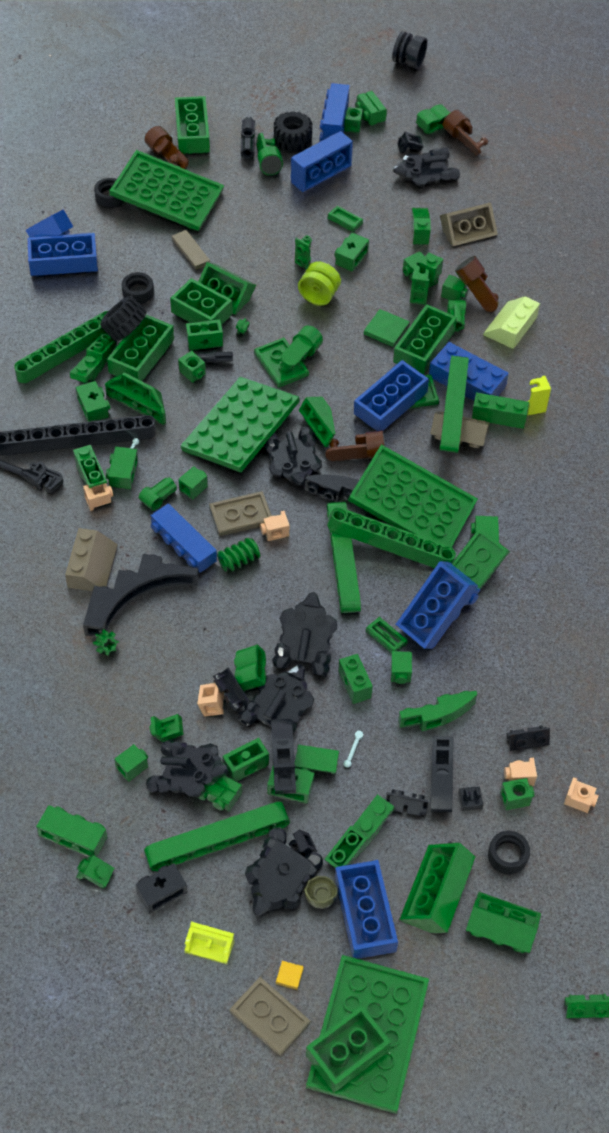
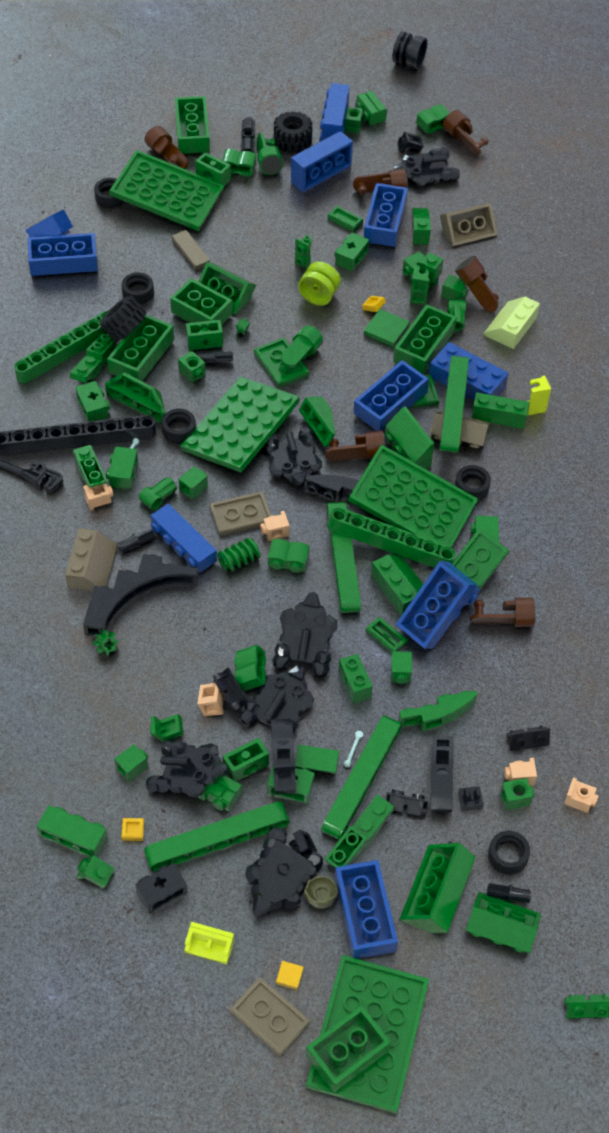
(132, 829): none -> yellow tile
(135, 540): none -> black axle
(178, 415): none -> black tyre
(213, 169): none -> green brick
(241, 162): none -> green brick
(288, 555): none -> green brick
(361, 777): none -> green beam
(373, 303): none -> yellow tile
(385, 214): none -> blue brick
(392, 177): none -> reddish brown piece
(396, 580): none -> green slope
(409, 439): none -> green slope
(476, 472): none -> black tyre
(509, 893): none -> black axle
(523, 615): none -> reddish brown piece

